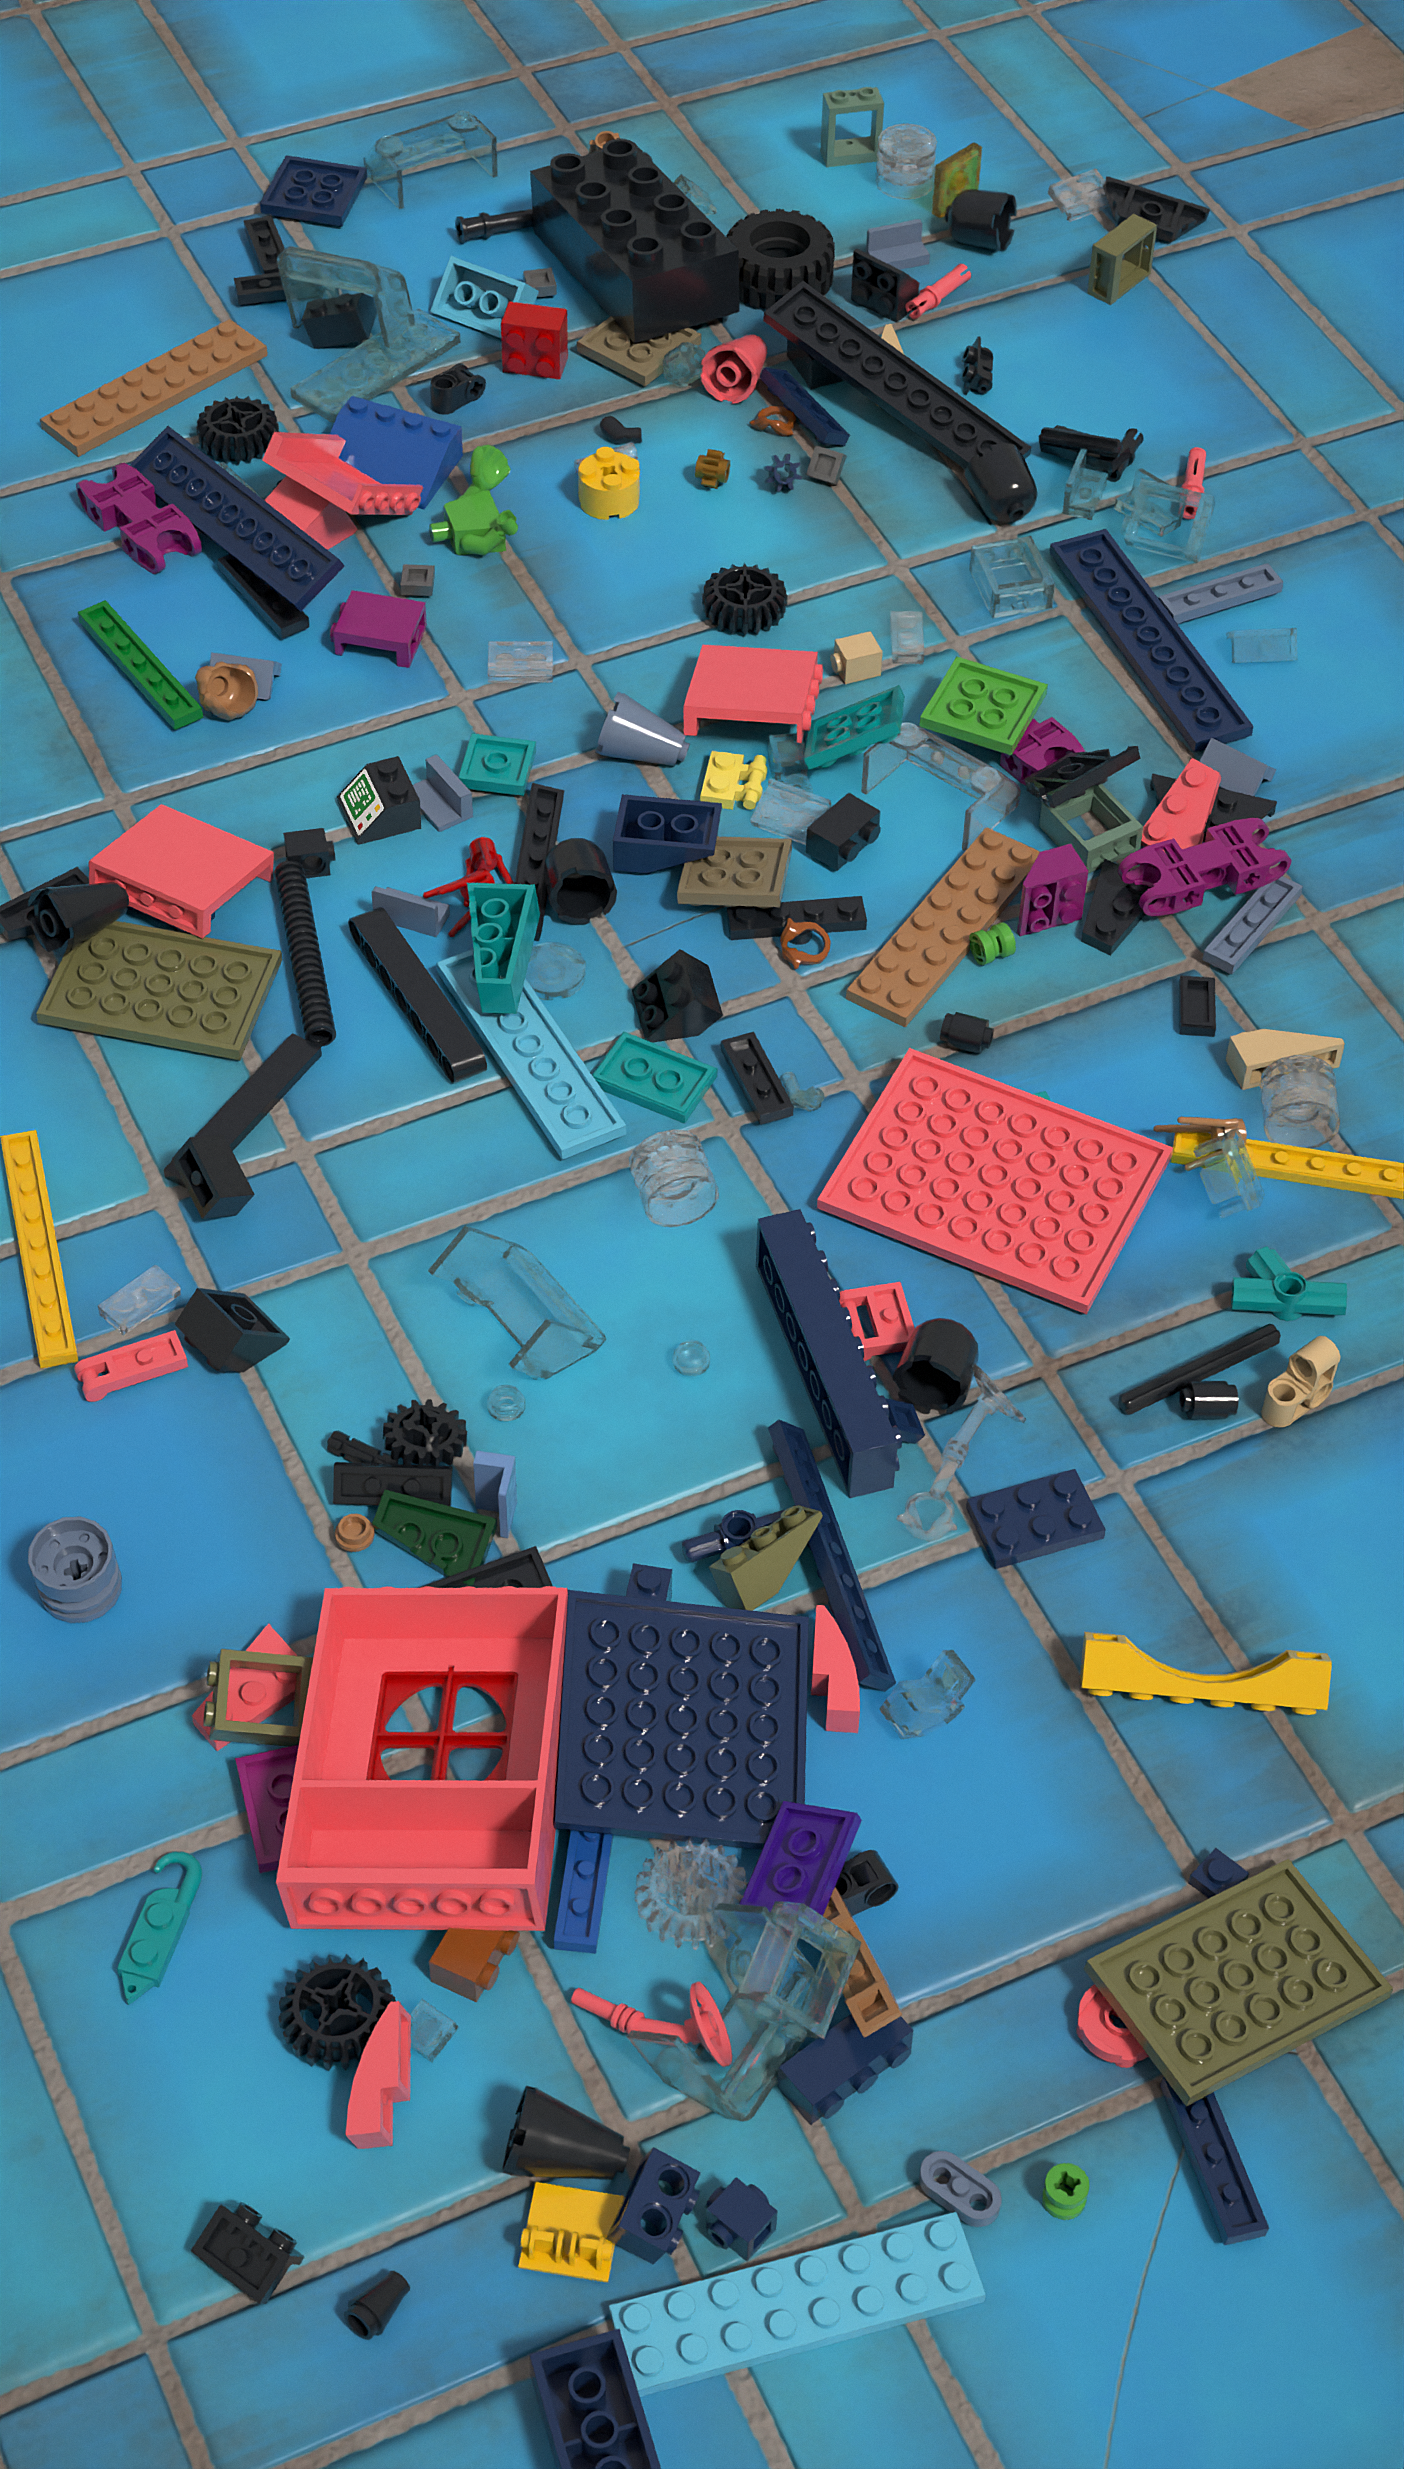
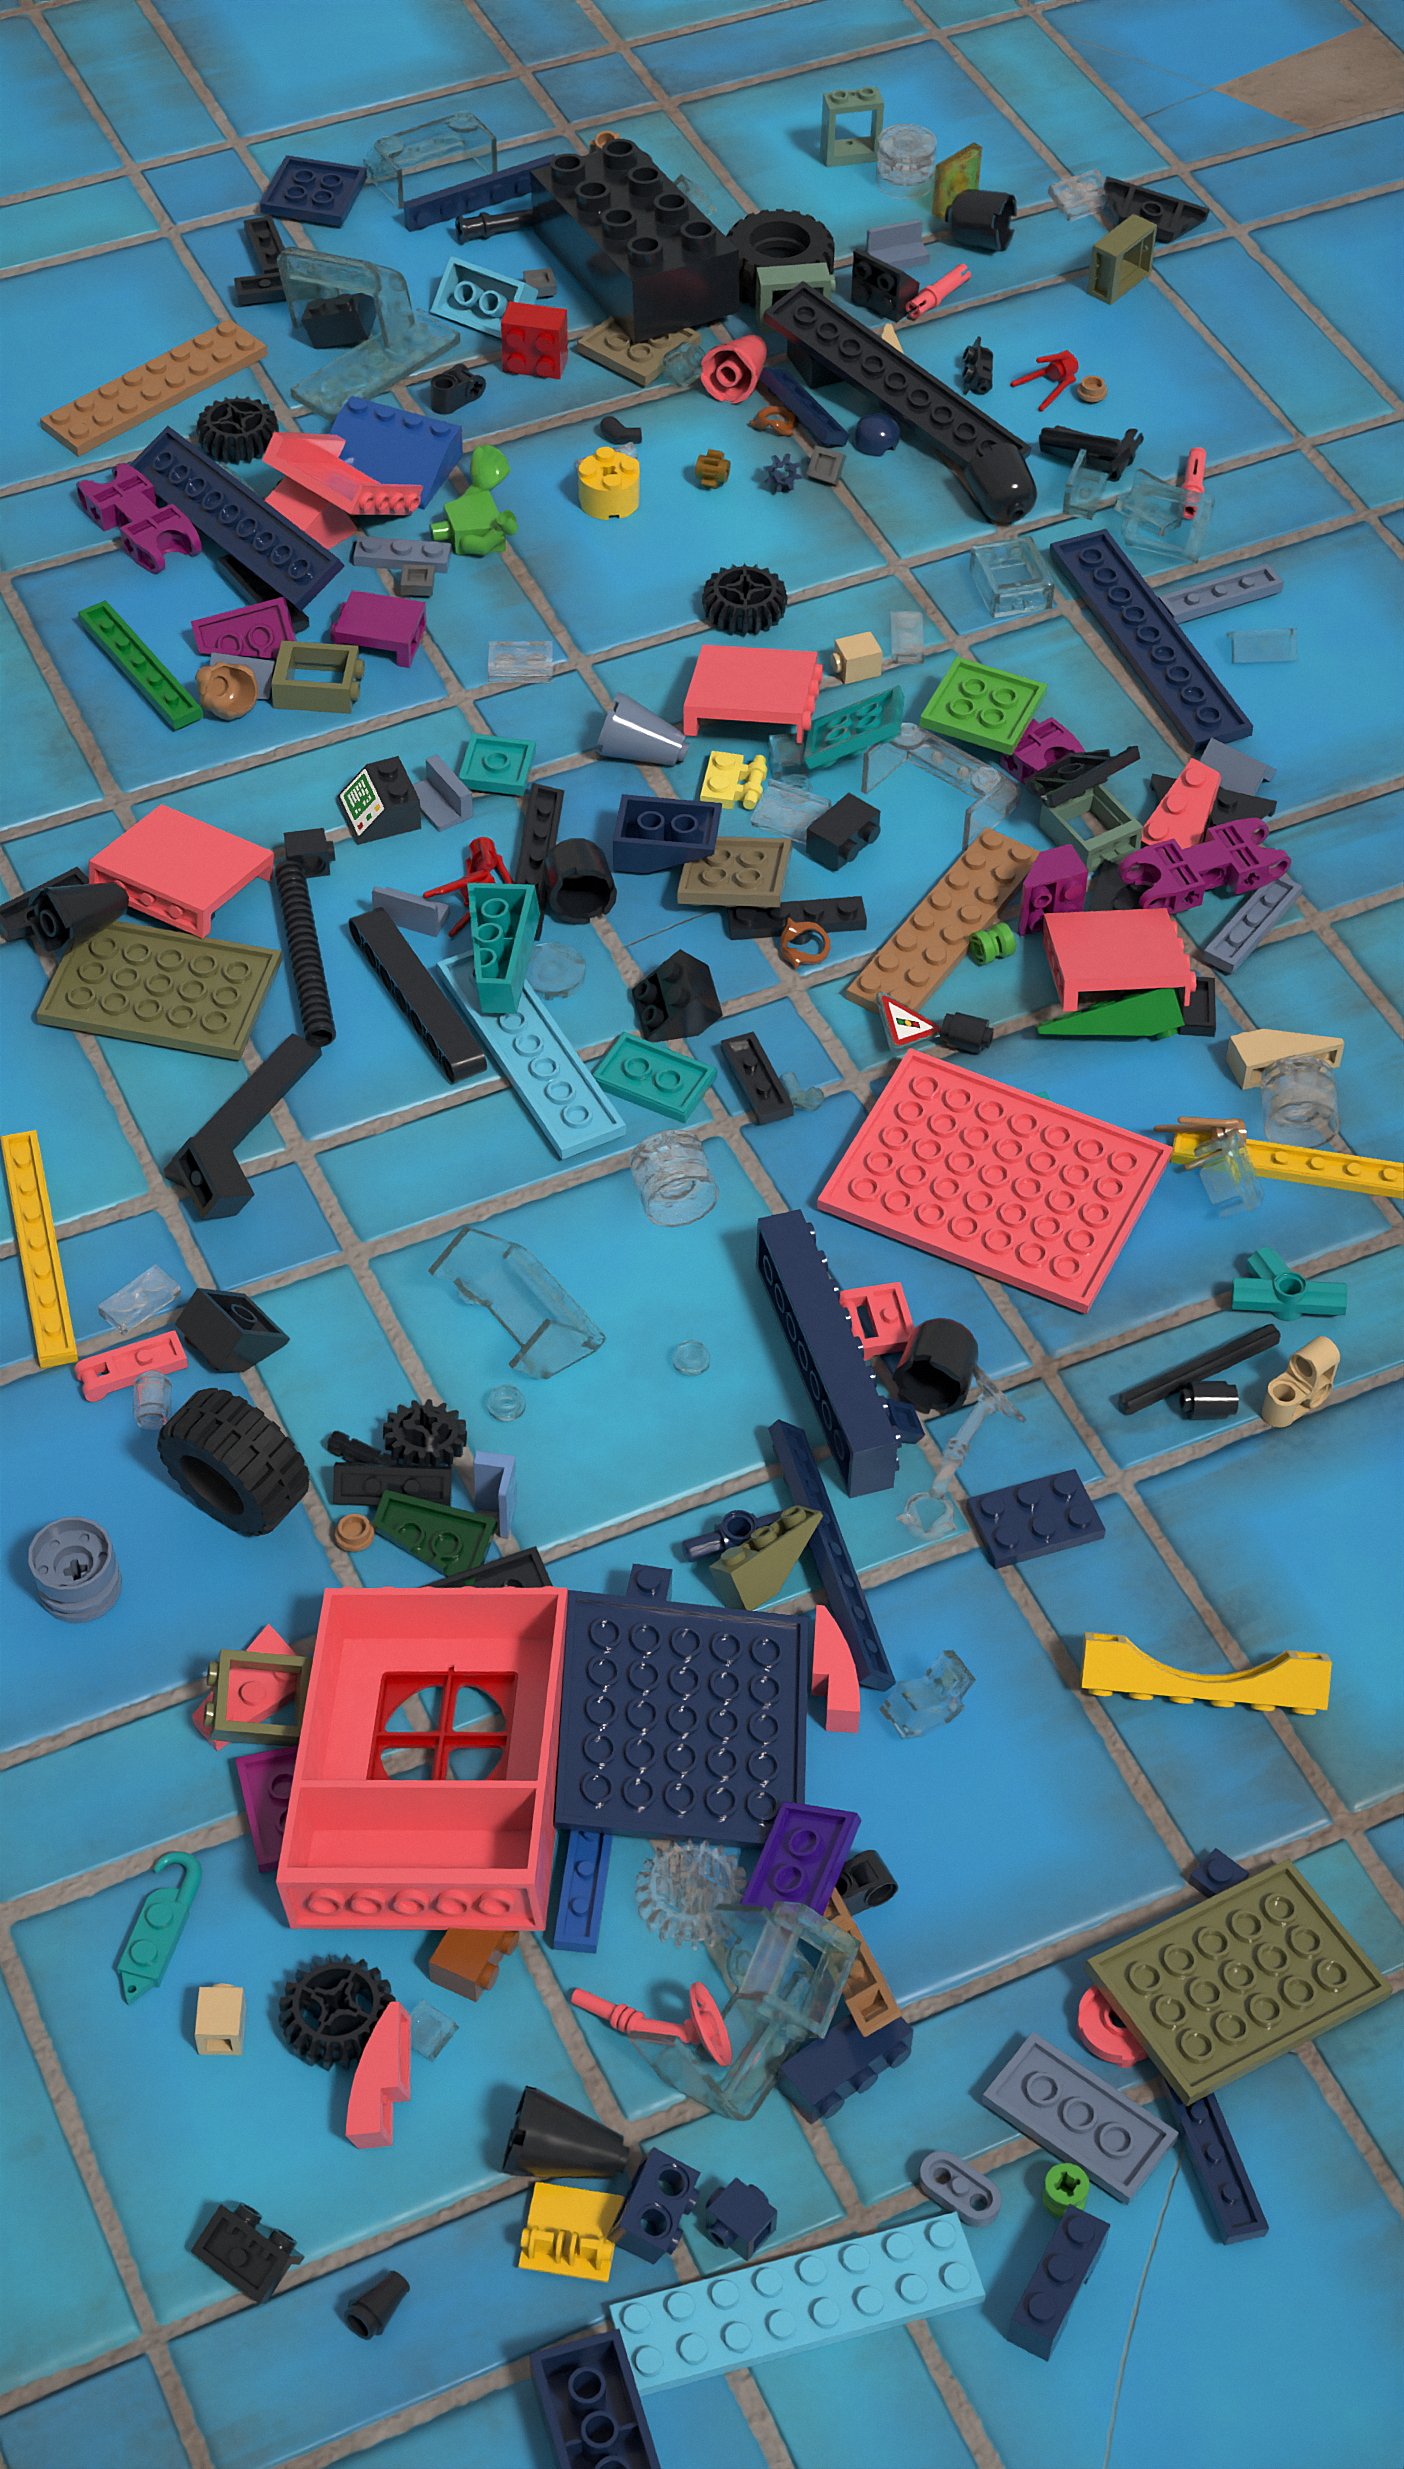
(152, 1400): none -> clear brick
(220, 2020): none -> tan brick
(233, 1461): none -> black tyre
(246, 630): none -> magenta wing
(317, 695): none -> olive window
(394, 553): none -> sand blue plate
(471, 195): none -> dark blue plate
(787, 278): none -> sand green window
(876, 434): none -> dark blue hair
(904, 1025): none -> piece
(1057, 2281): none -> dark blue arch
(1061, 368): none -> red plant
(1080, 2117): none -> sand blue plate
(1092, 389): none -> medium nougat plate
(1115, 953): none -> coral panel
(1137, 1014): none -> green wedge

